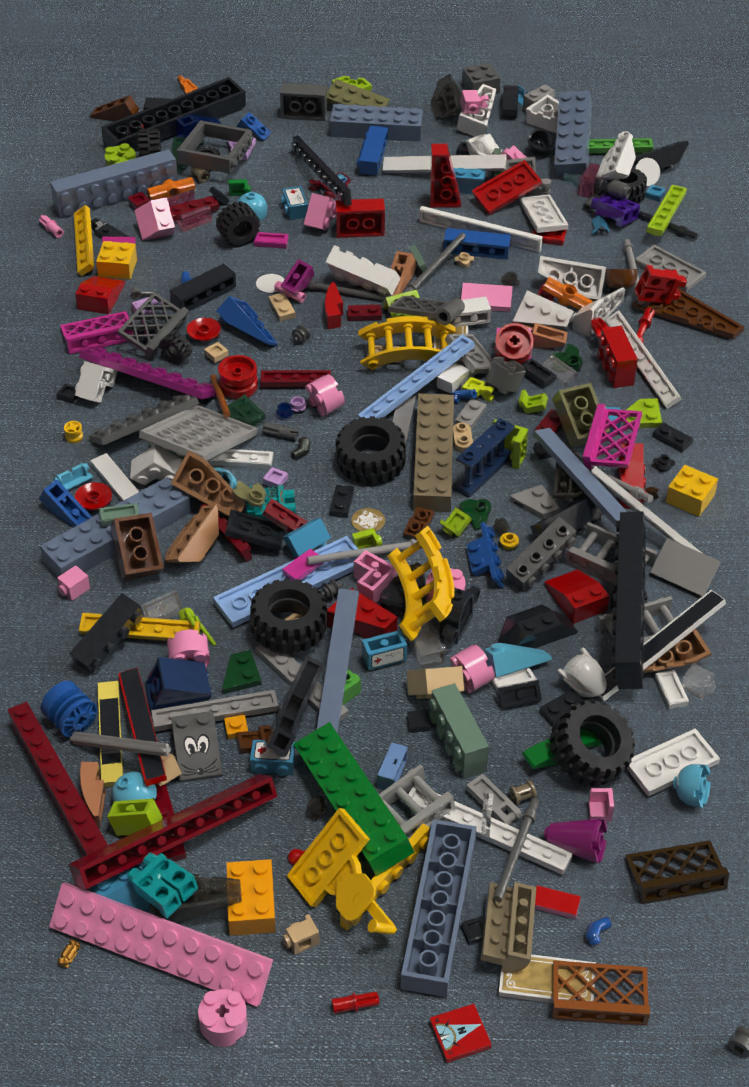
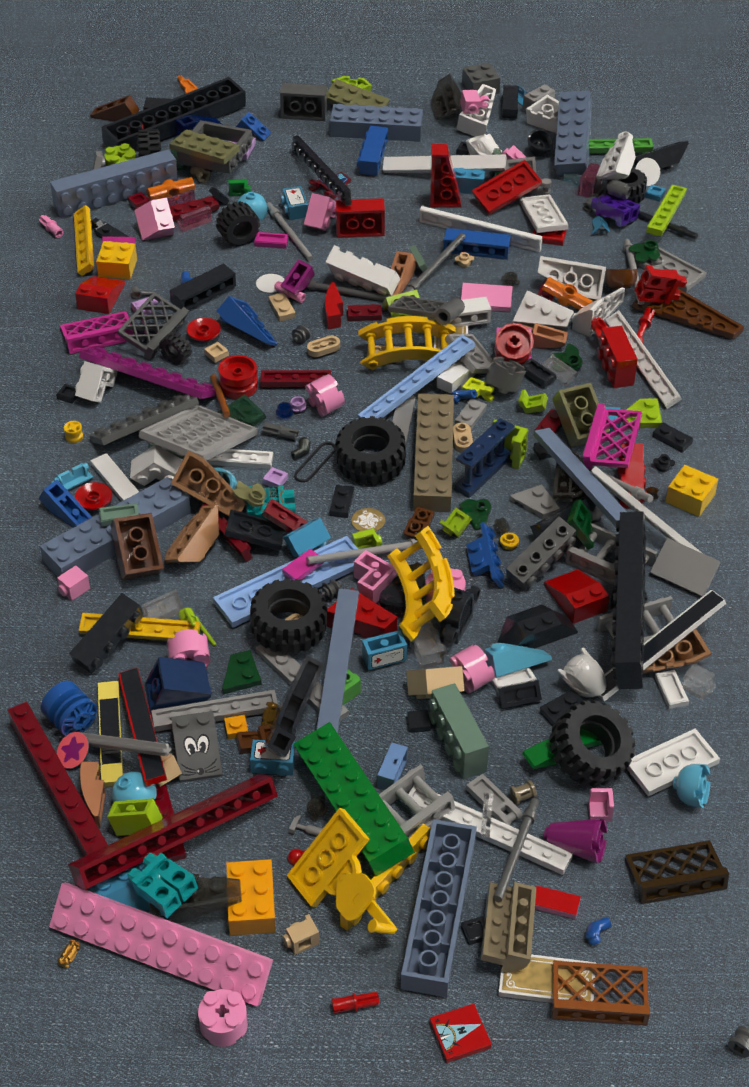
(73, 749): none -> coral sticker
(99, 160): none -> light grey wing
(204, 147): none -> olive plate
(269, 713): none -> pearl gold piece
(276, 214): none -> light grey bar
(305, 480): none -> black piece
(310, 829): none -> light grey piece
(323, 346): none -> tan plate
(581, 520): none -> dark green wing
(645, 251): none -> dark green plate

